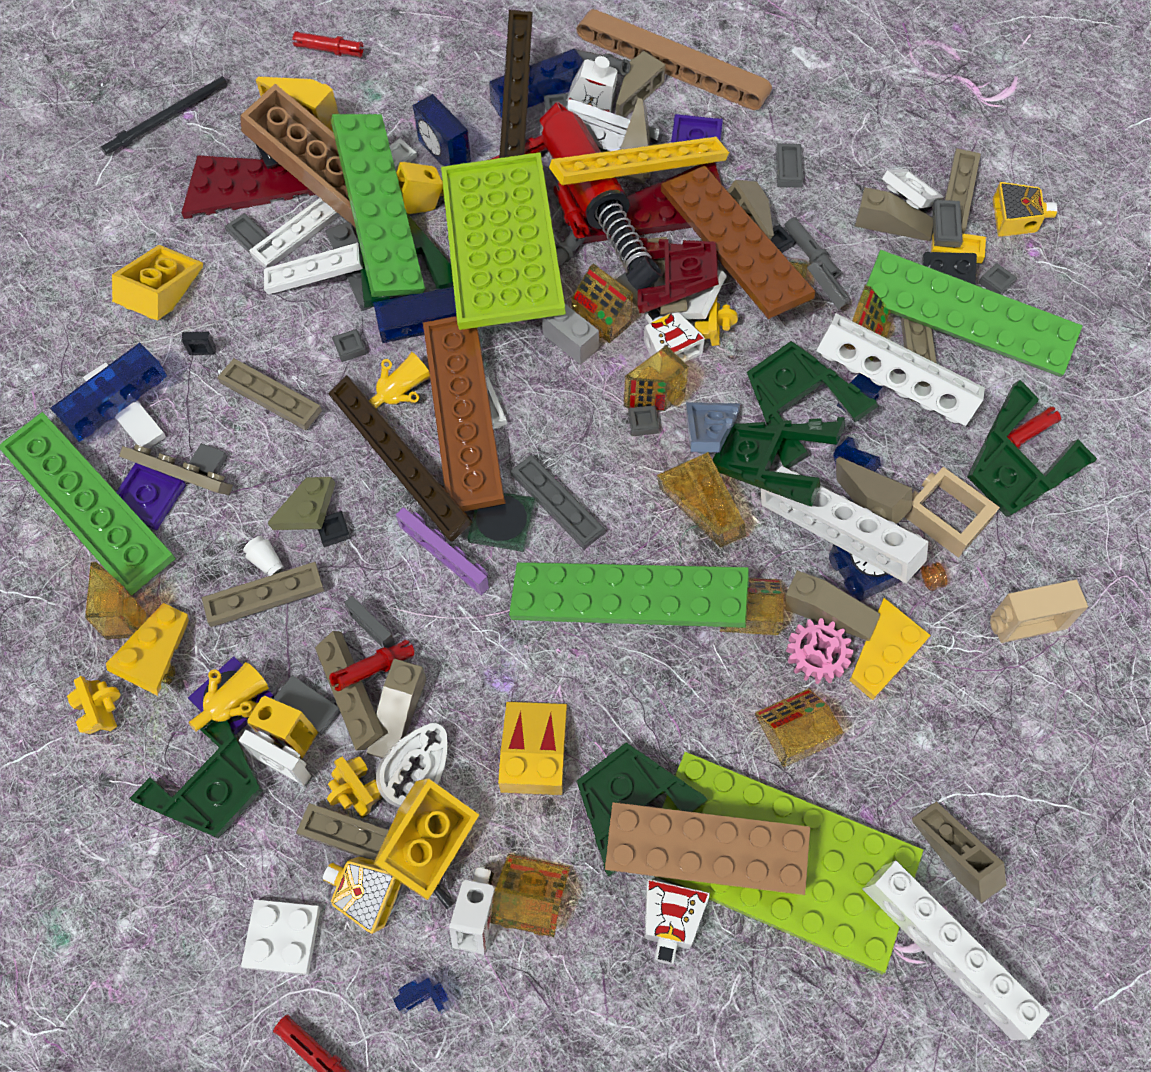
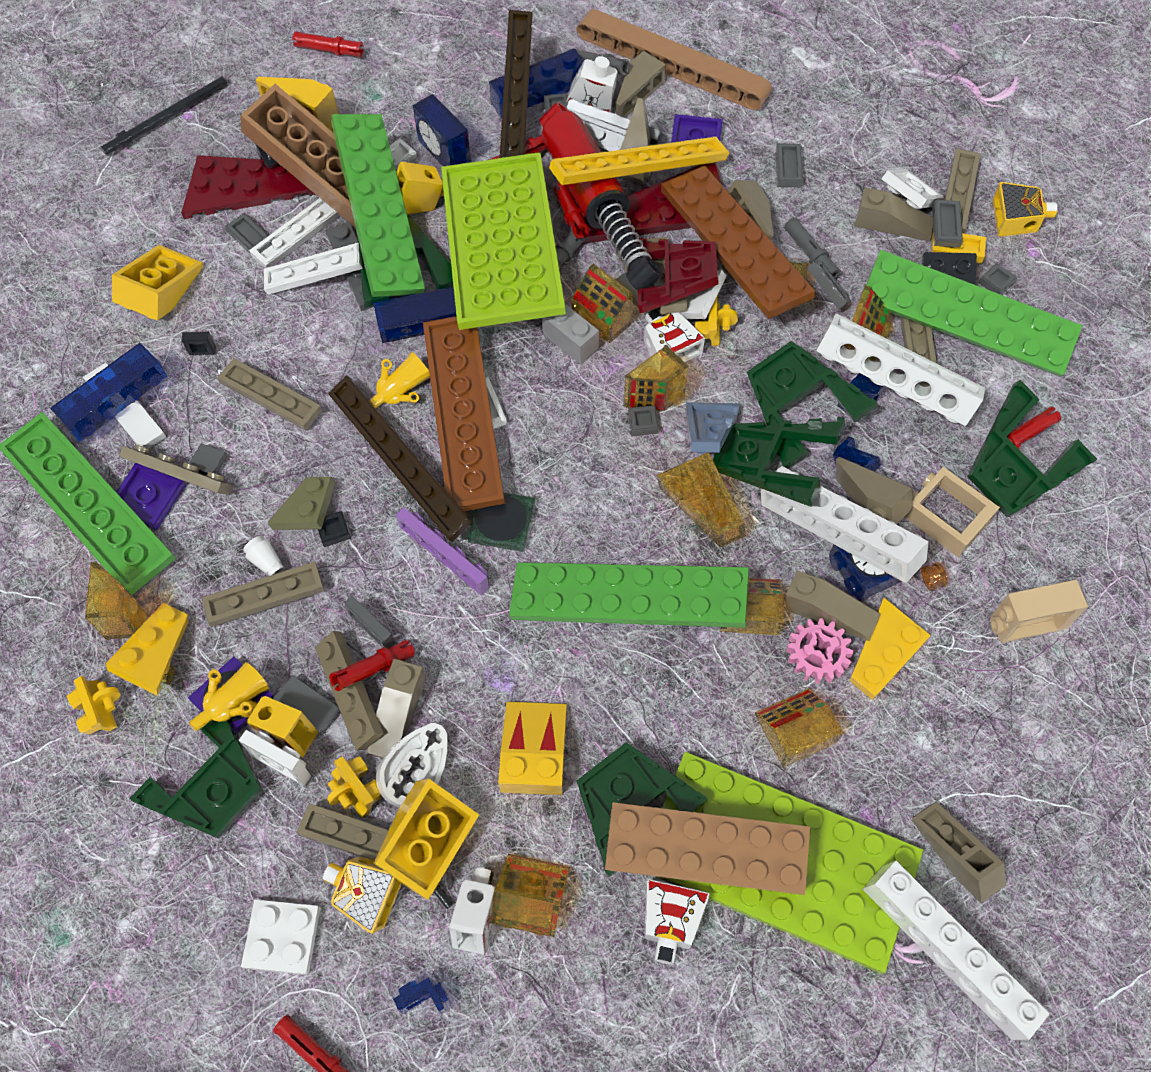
(349, 345): dark grey tile -> none
(557, 502): dark grey tile -> none
(782, 239): black tile -> none

